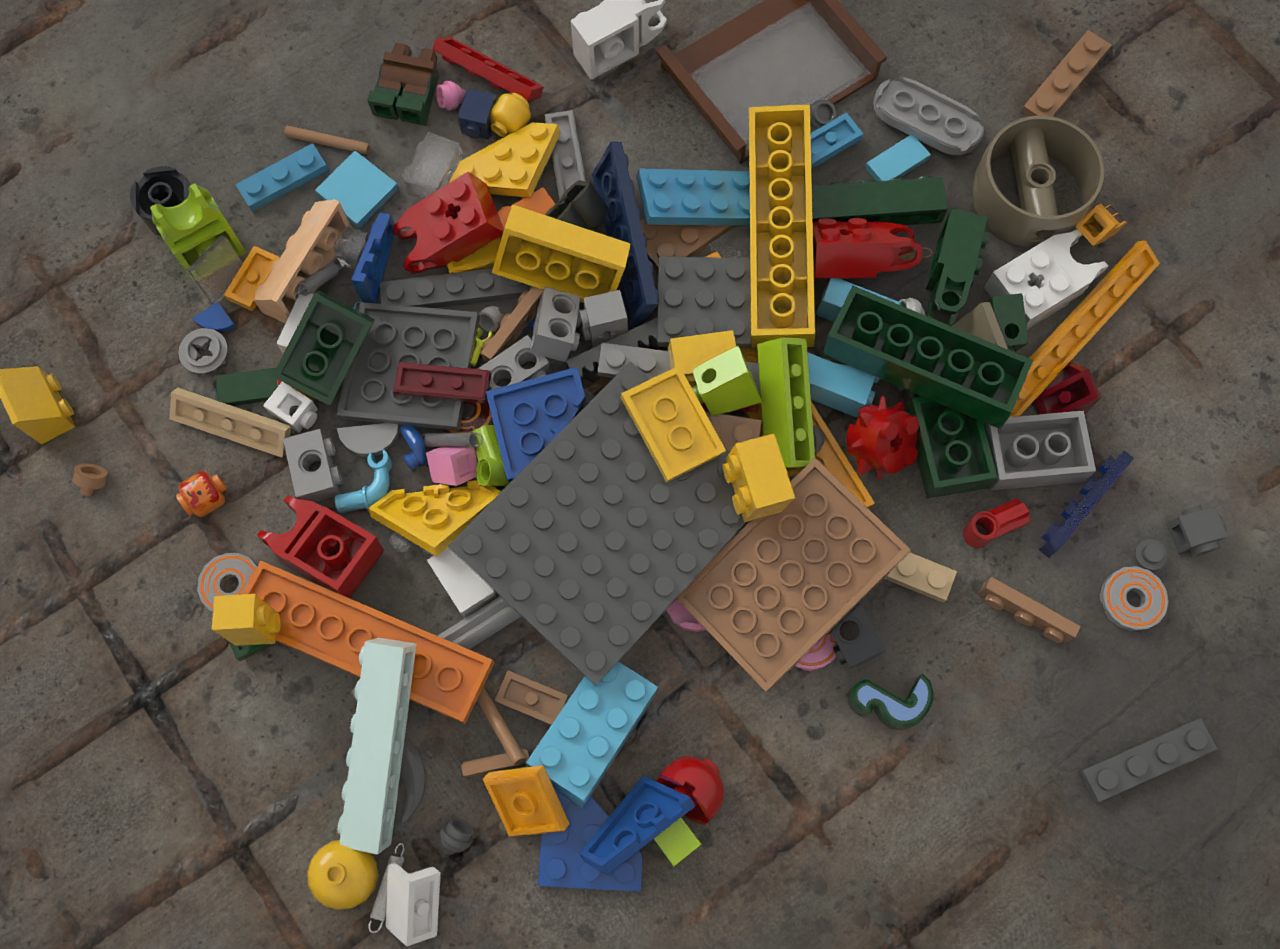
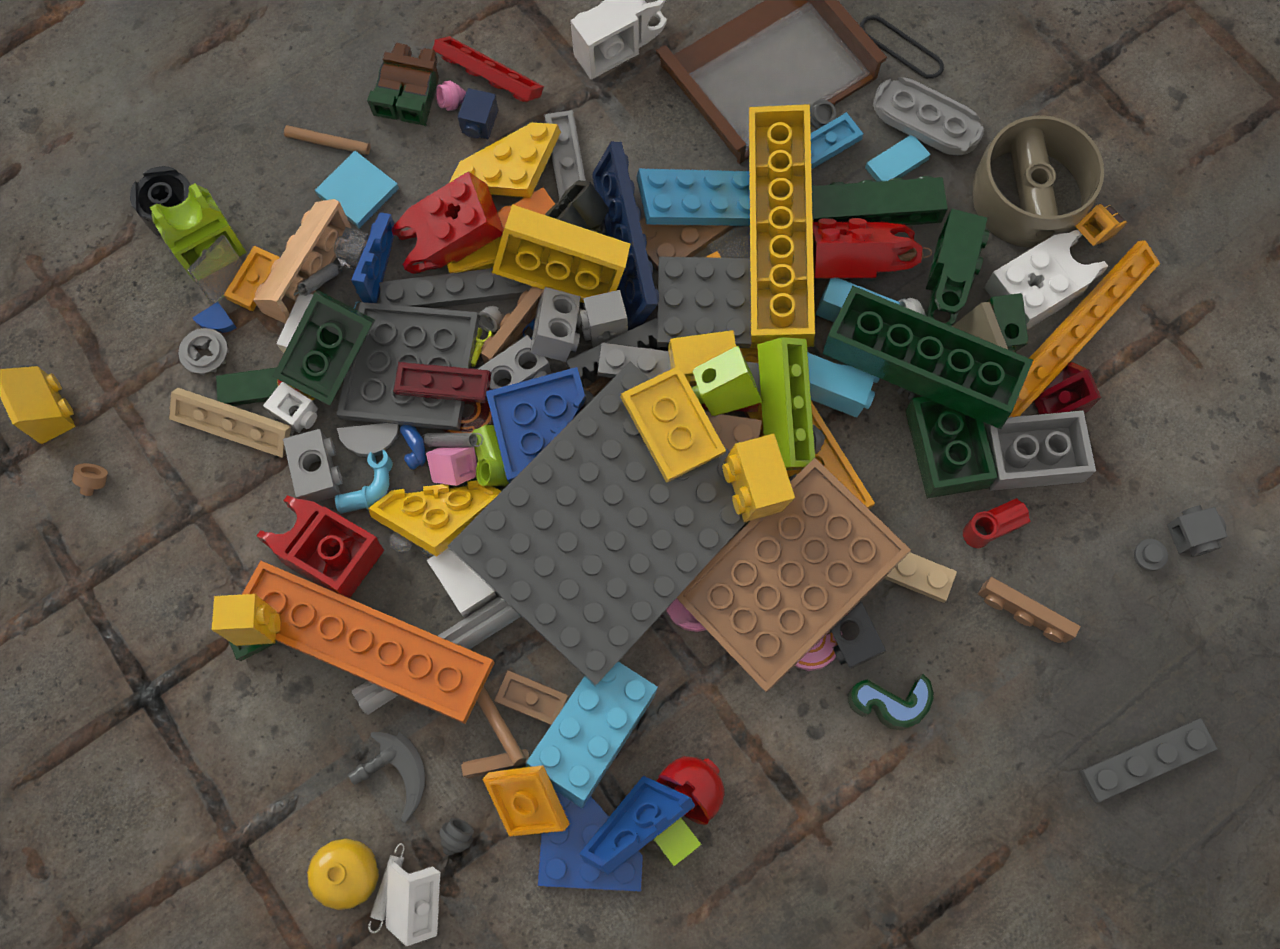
(201, 493): orange head -> none
(220, 569): light grey tile -> none
(282, 177): dark azure plate -> none
(376, 744): light aqua brick -> none
(432, 166): clear brick -> none
(509, 114): yellow head -> none
(883, 438): red brick -> none
(917, 70): none -> black piece
(1067, 76): medium nougat plate -> none
(1077, 512): clear blue plate -> none
(1149, 588): light grey tile -> none

